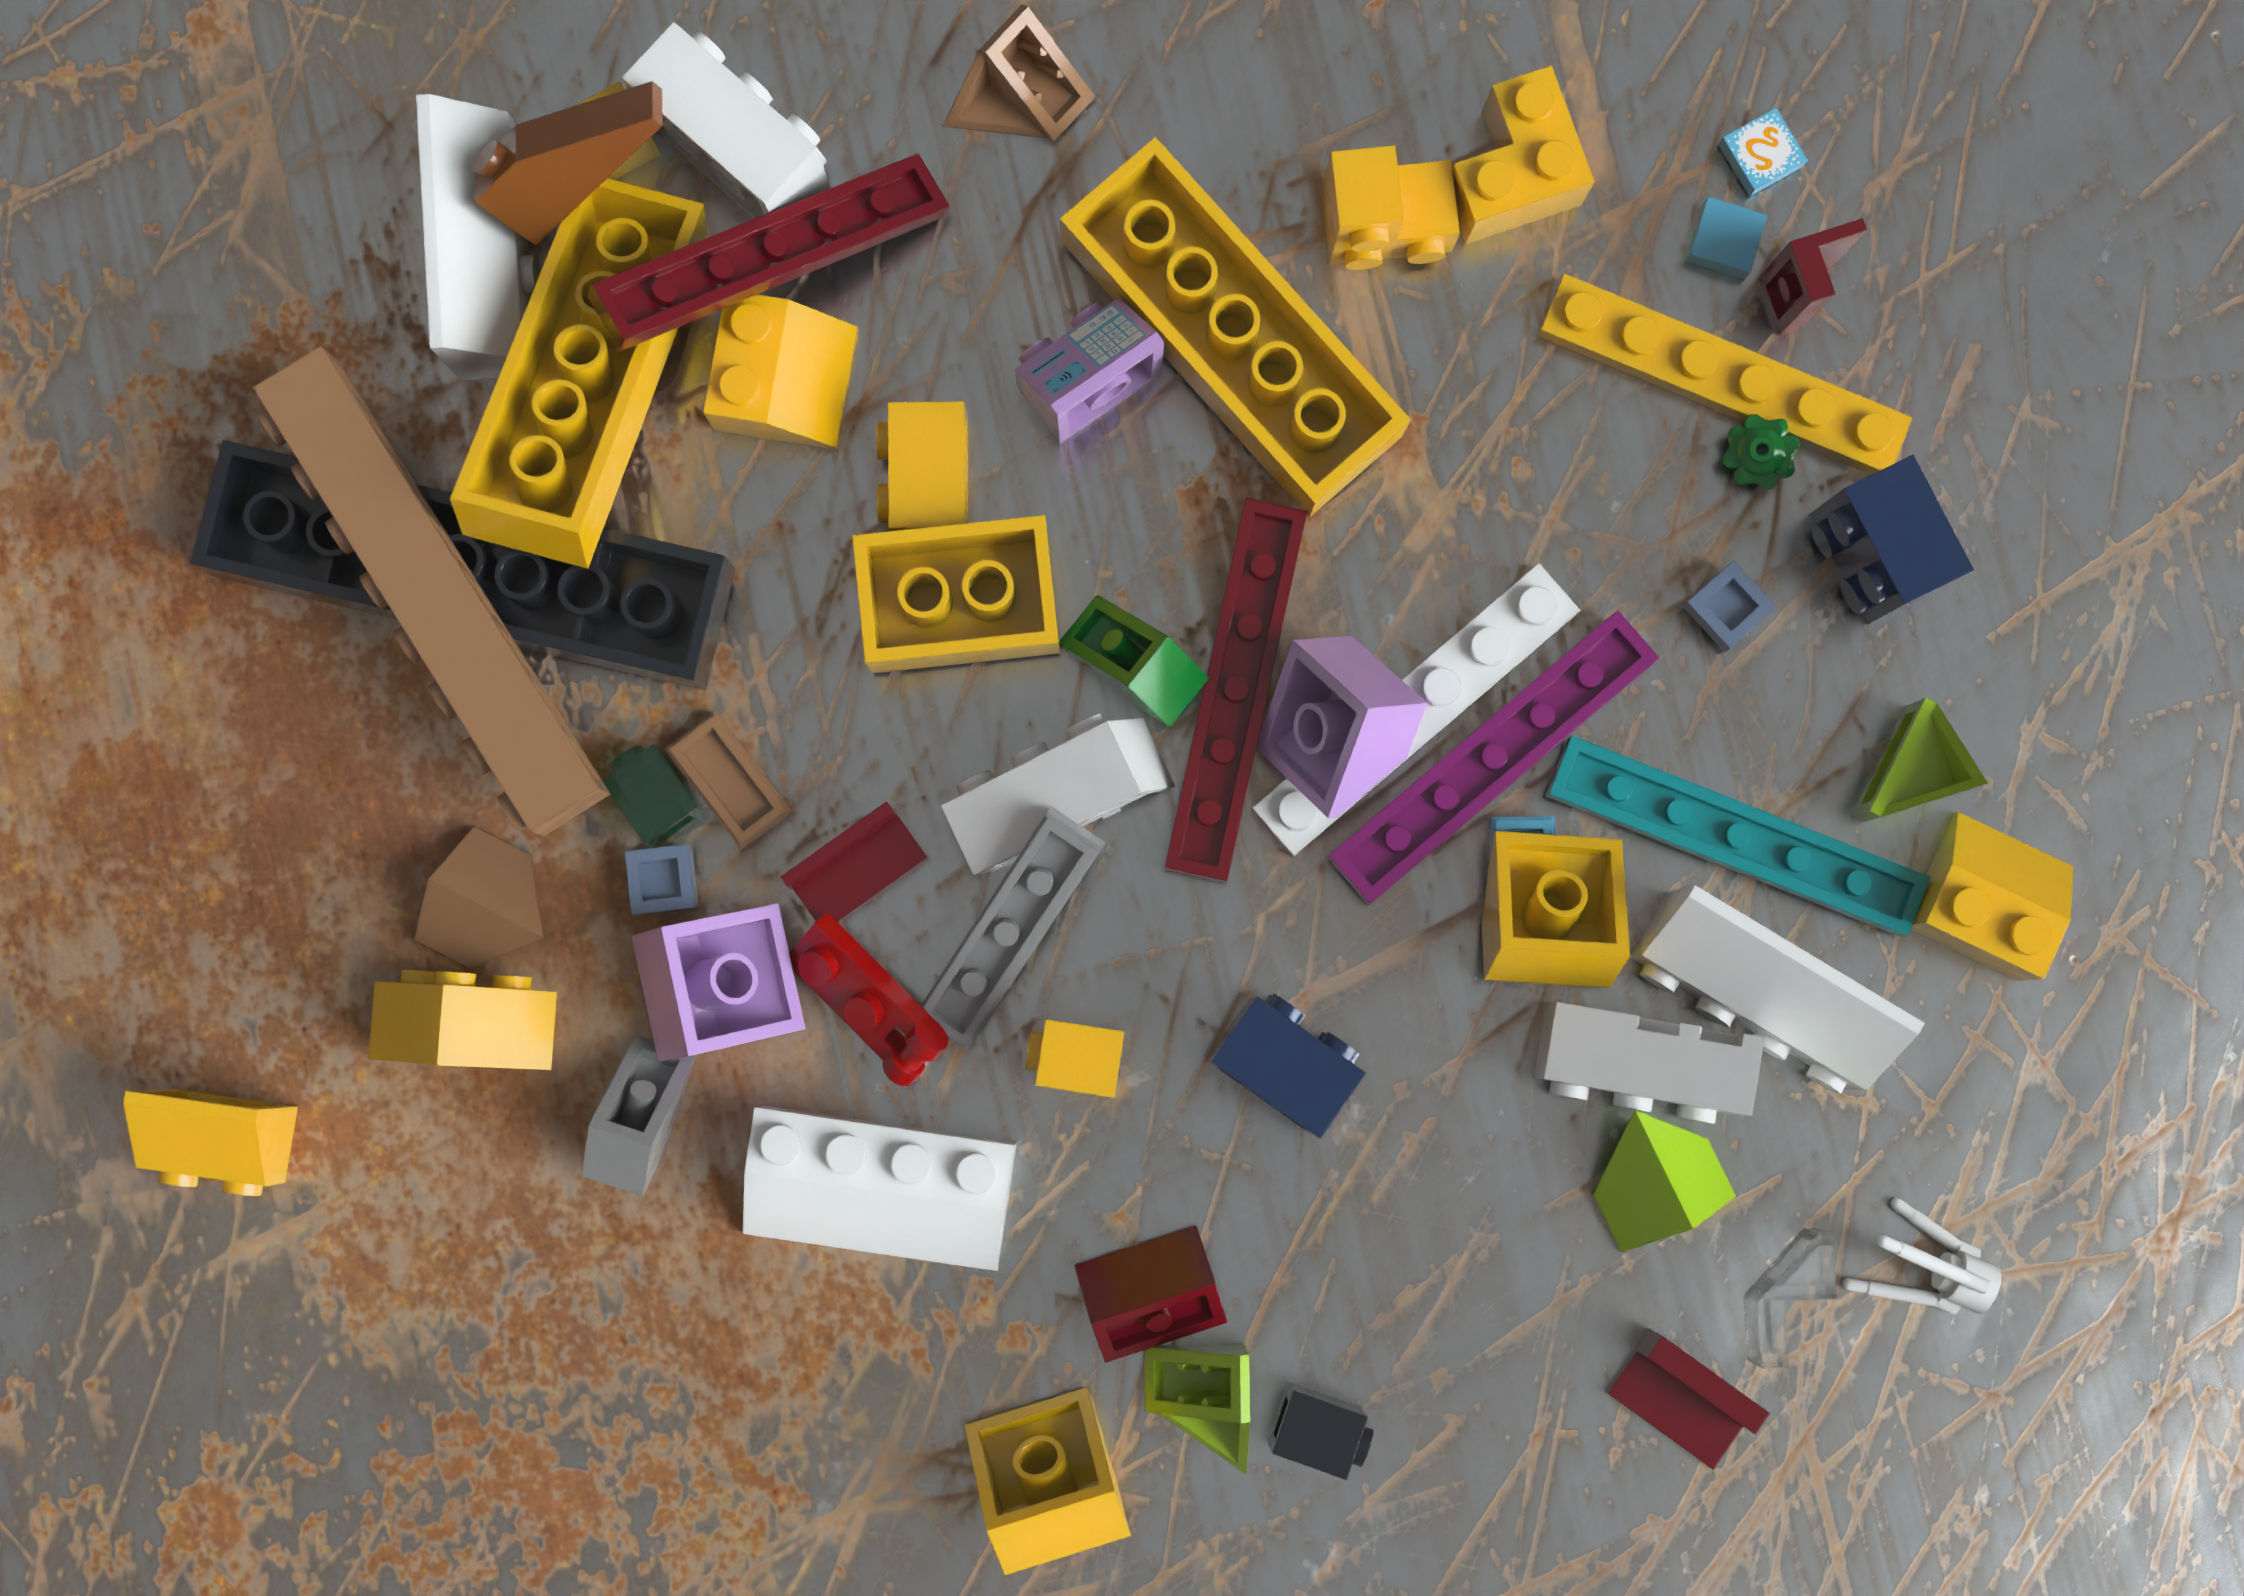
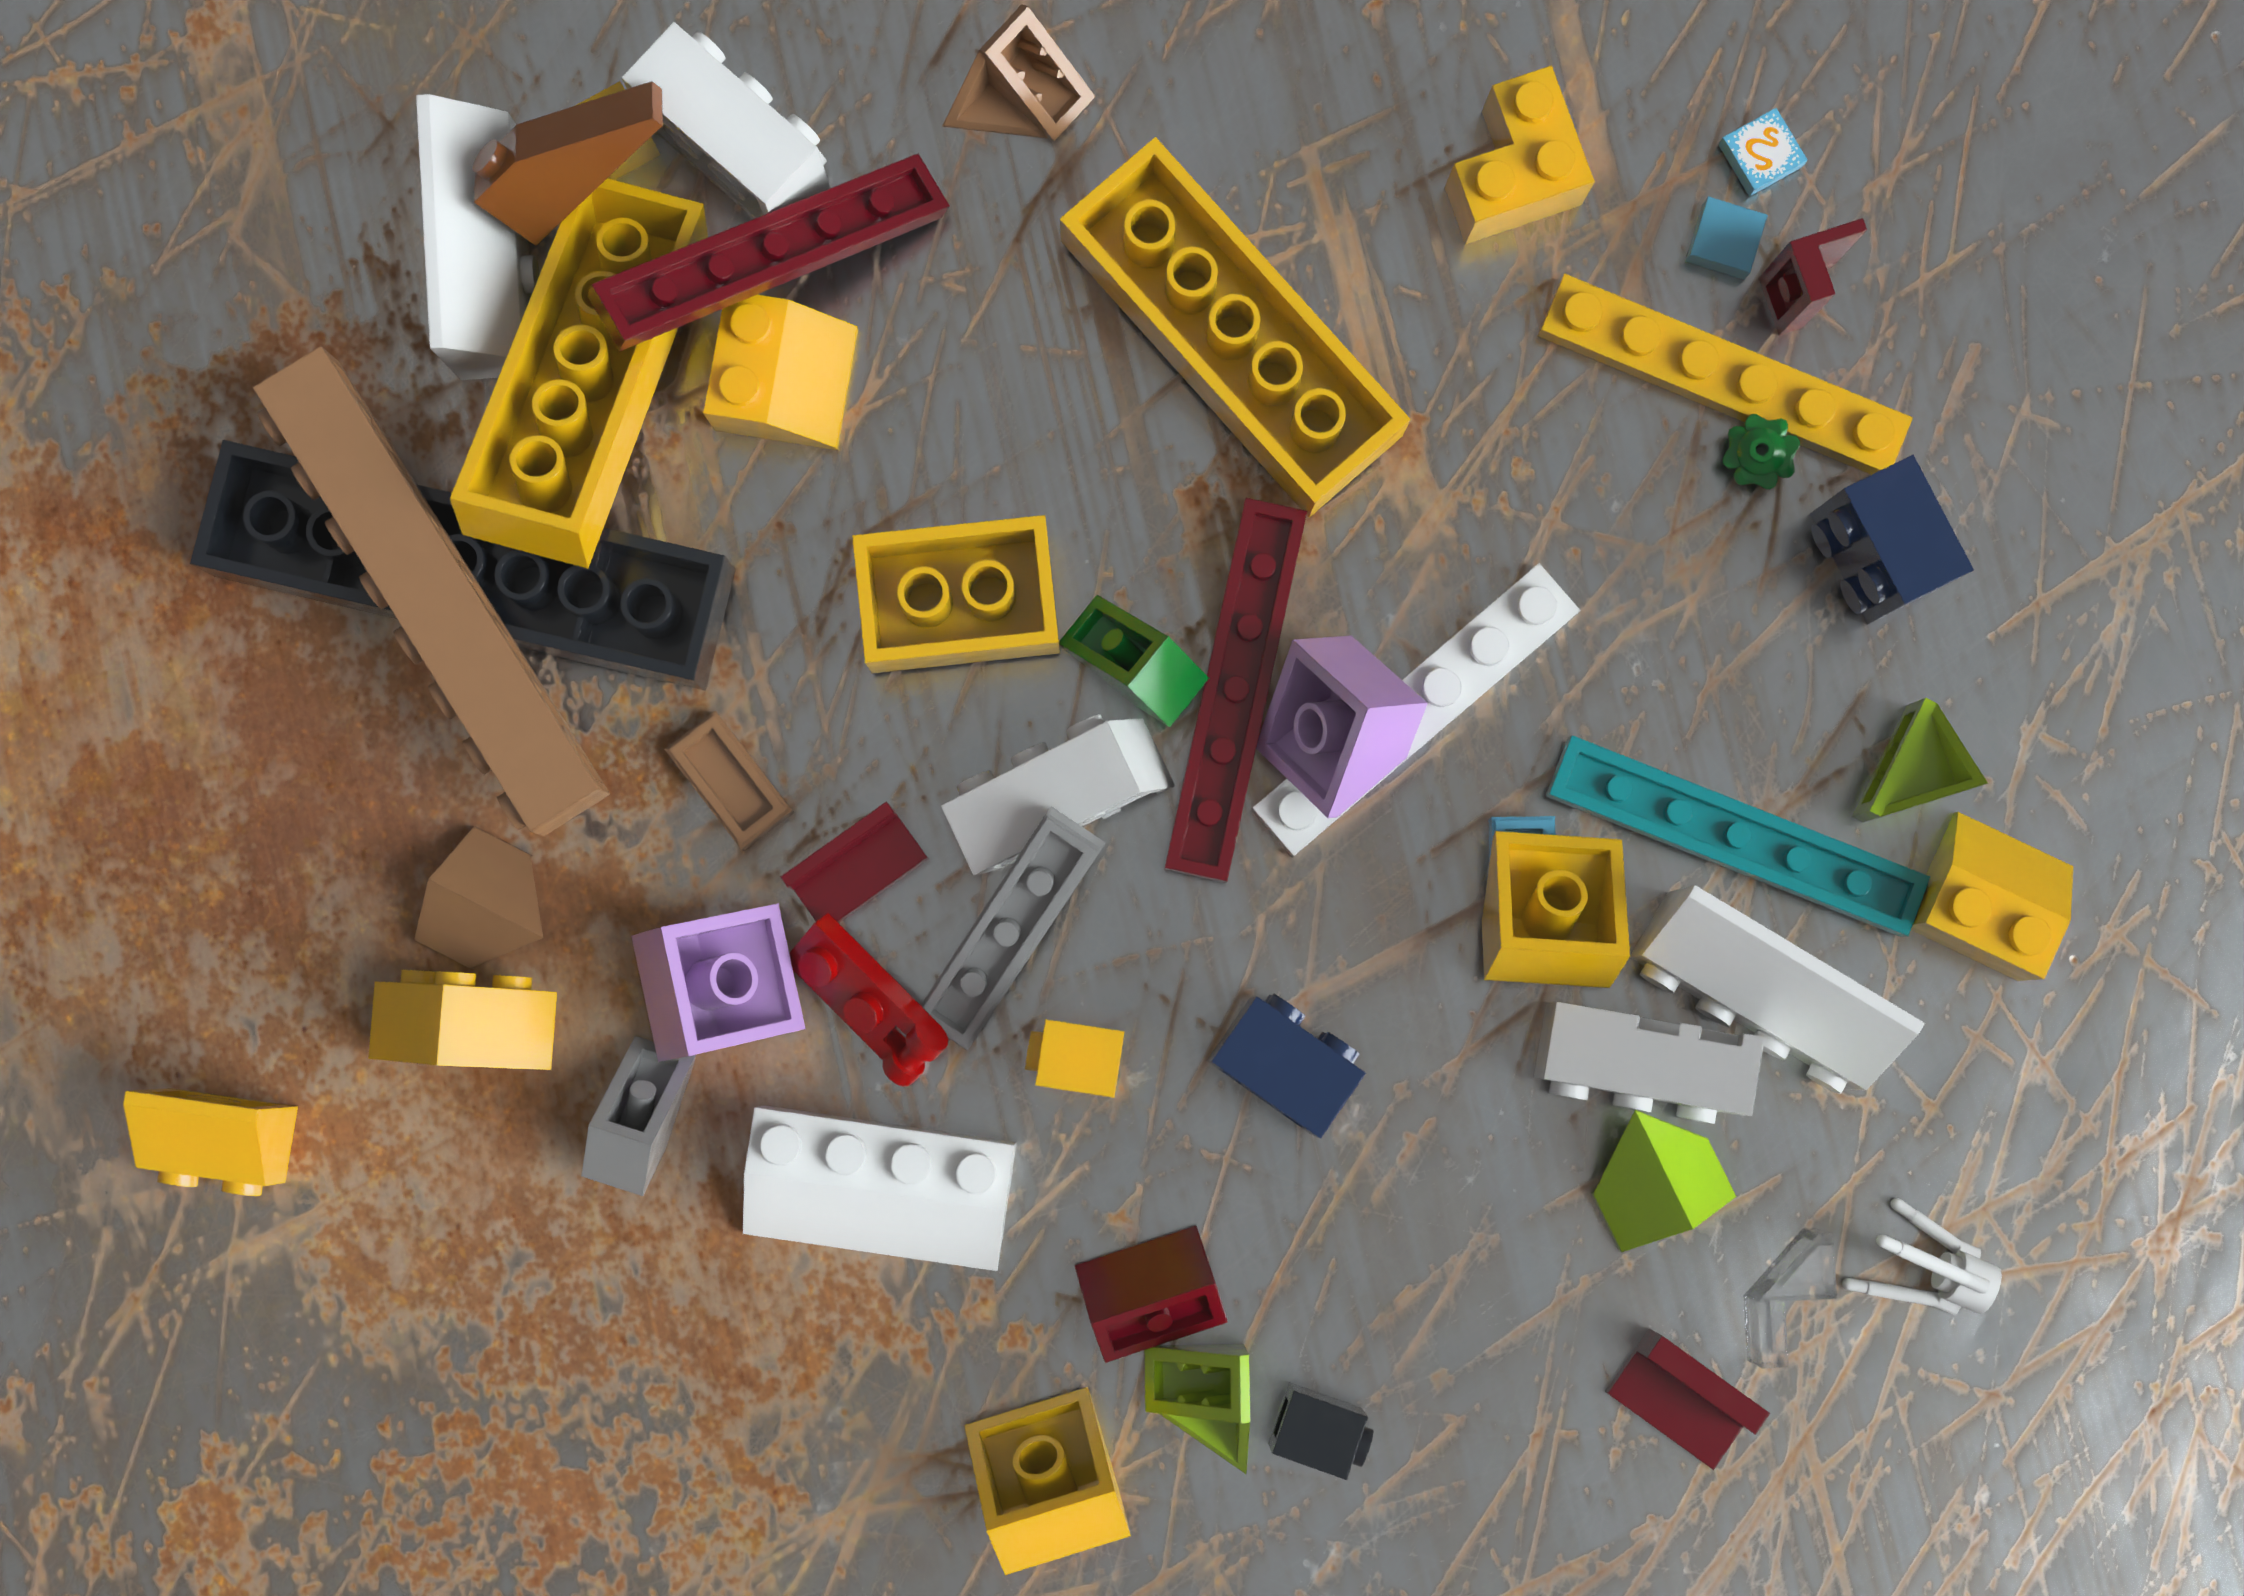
(652, 794): clear green brick -> none
(661, 880): sand blue plate -> none
(925, 465): yellow brick -> none
(1090, 367): lavender slope -> none
(1387, 208): yellow brick -> none
(1492, 757): magenta plate -> none
(1729, 606): sand blue plate -> none

